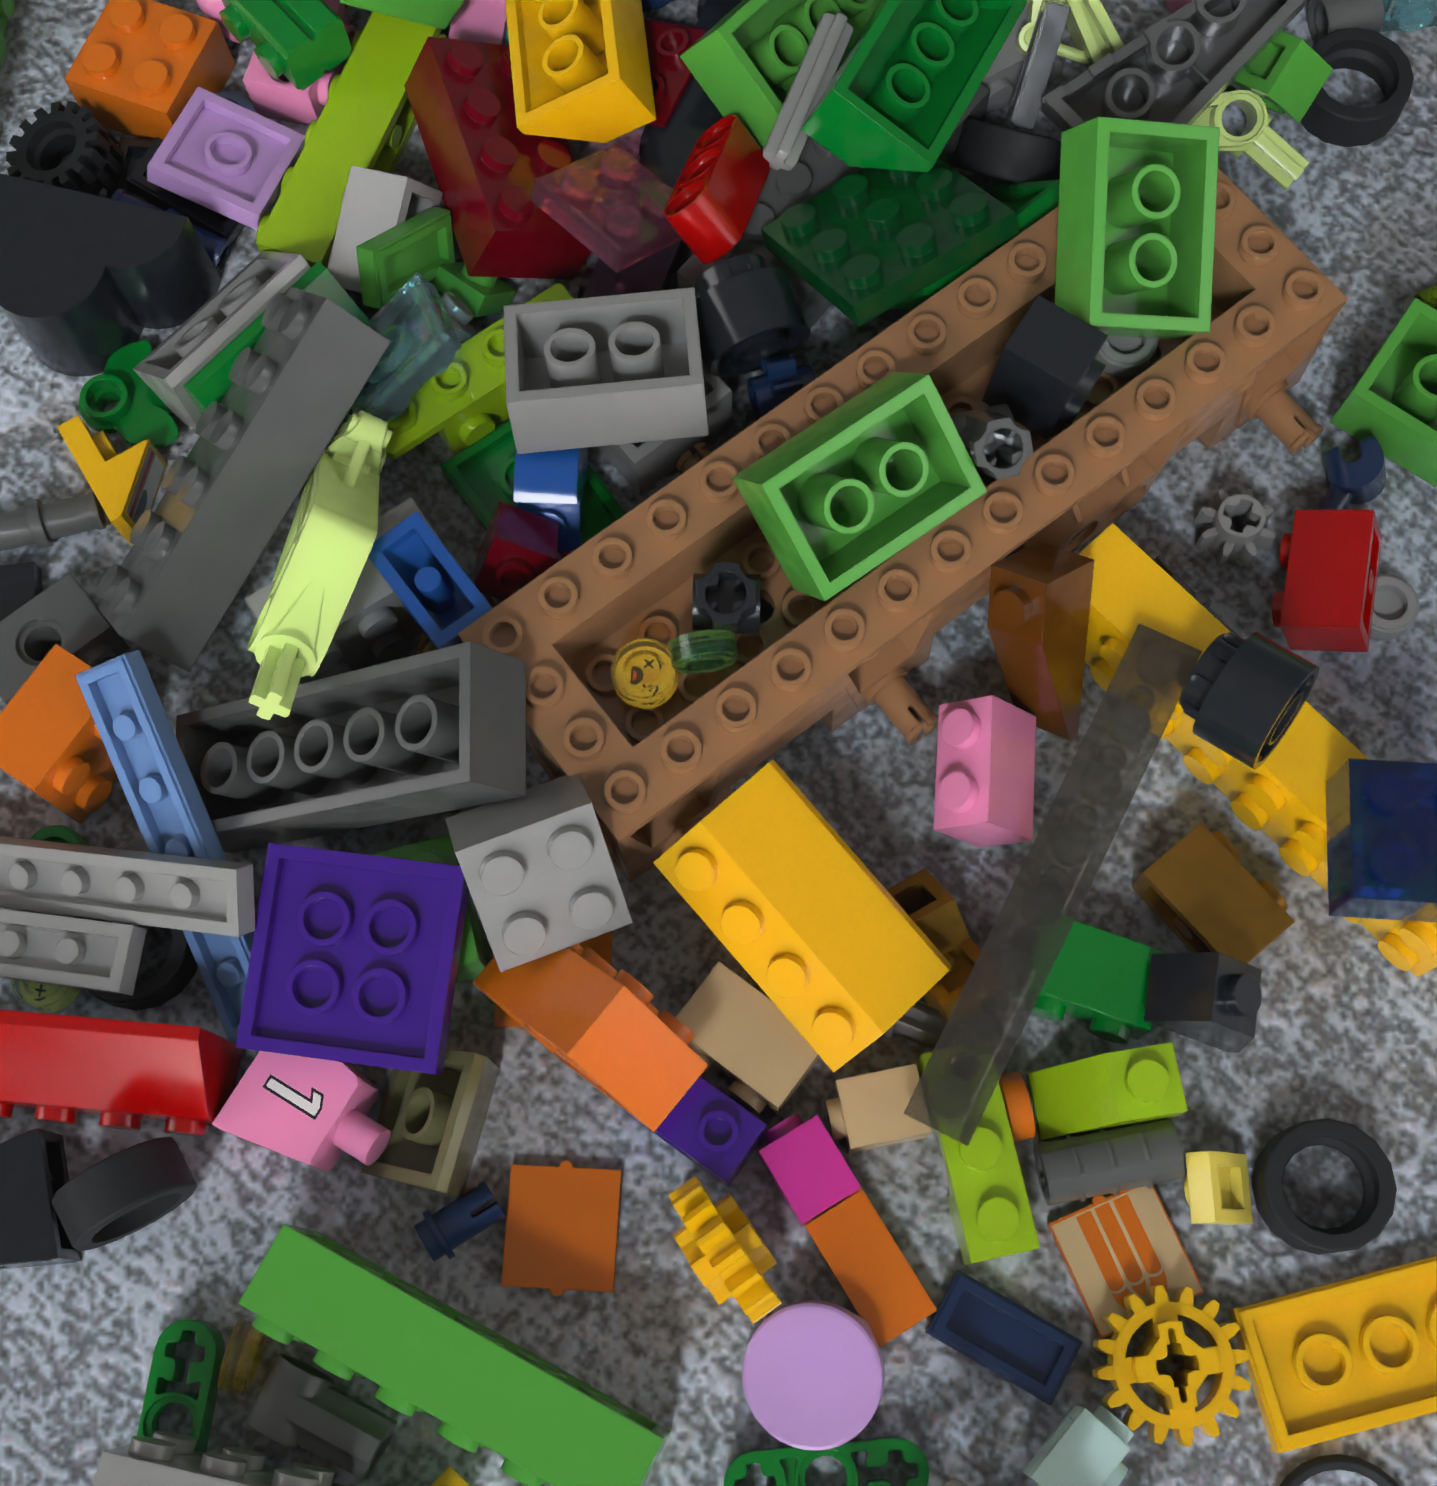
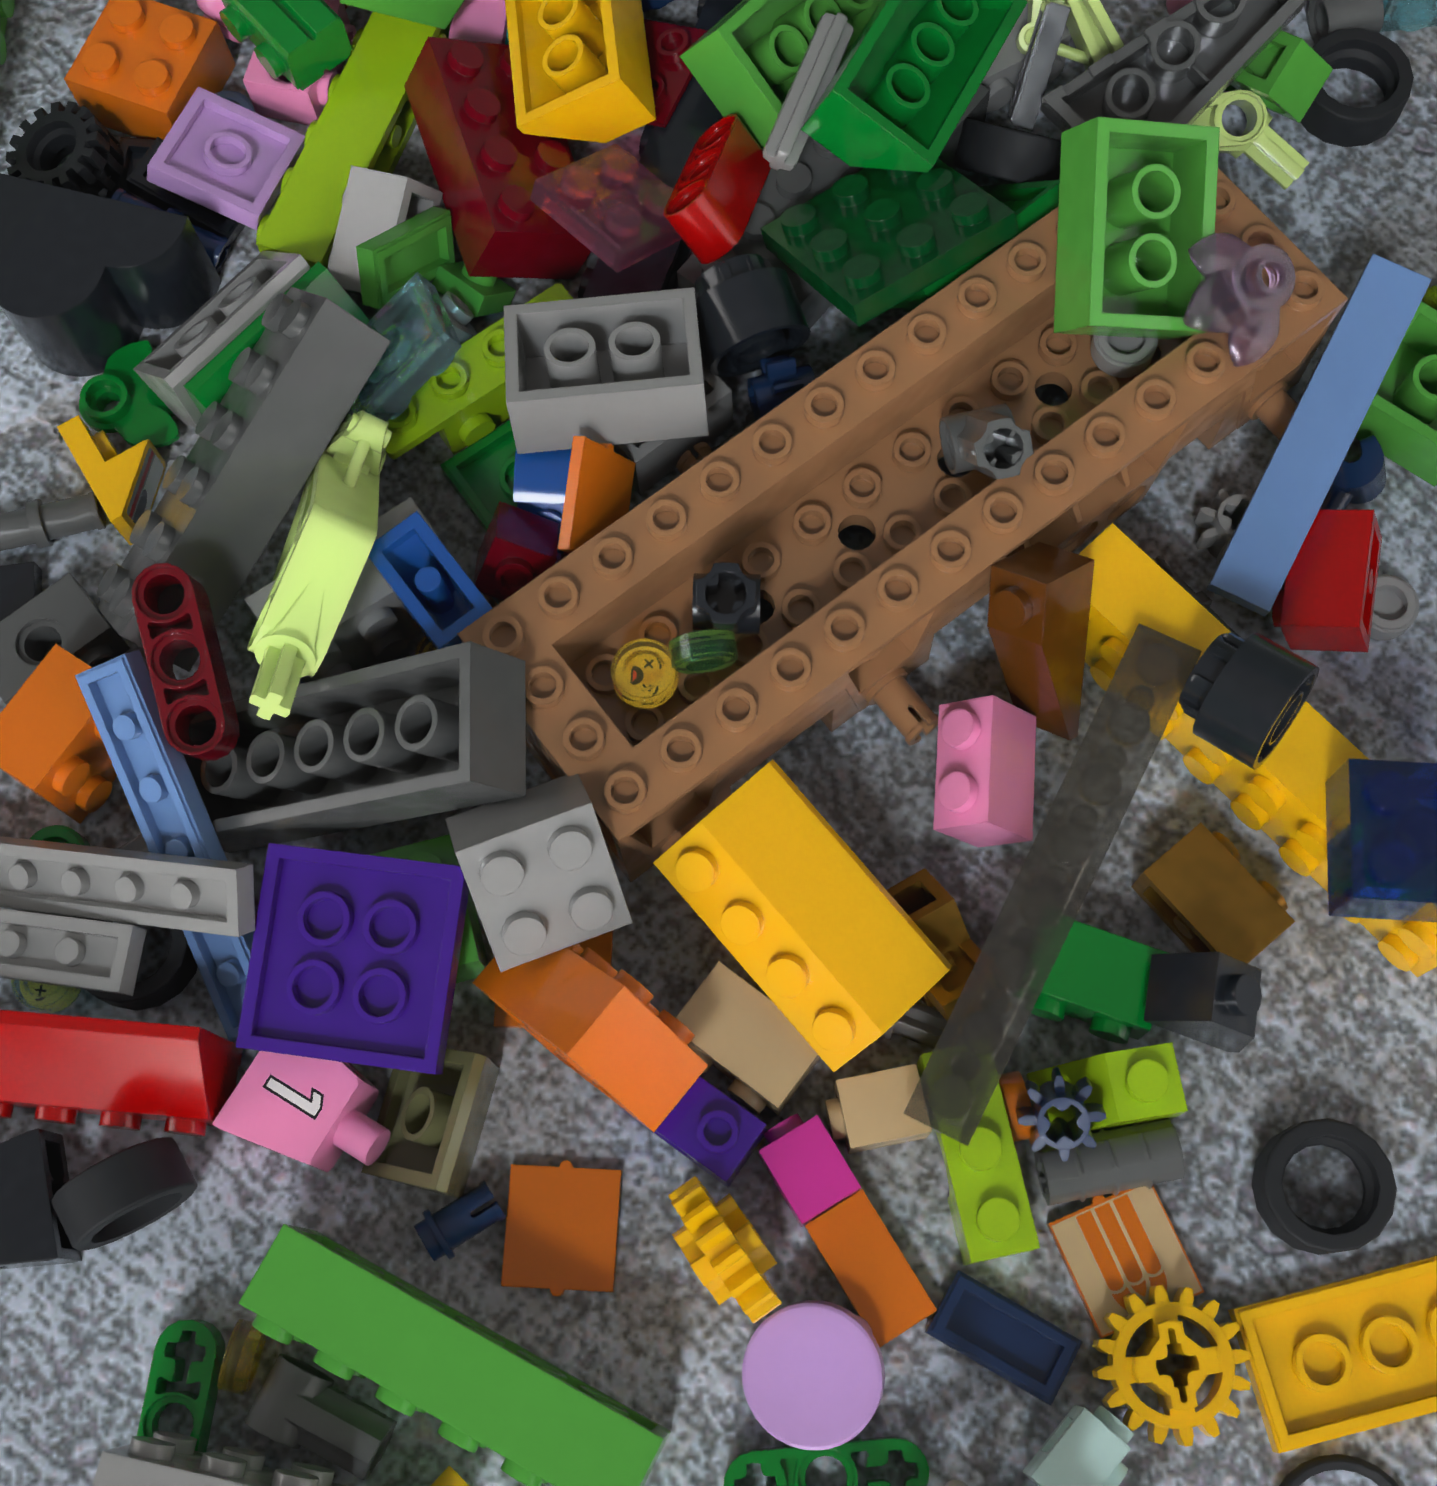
(163, 640): none -> dark red beam
(595, 491): none -> orange piece
(860, 484): bright green brick -> none
(1047, 368): black brick -> none
(1061, 1095): none -> dark blue gear
(1218, 1188): light yellow plate -> none
(1234, 294): none -> plate
(1318, 435): none -> medium blue tile

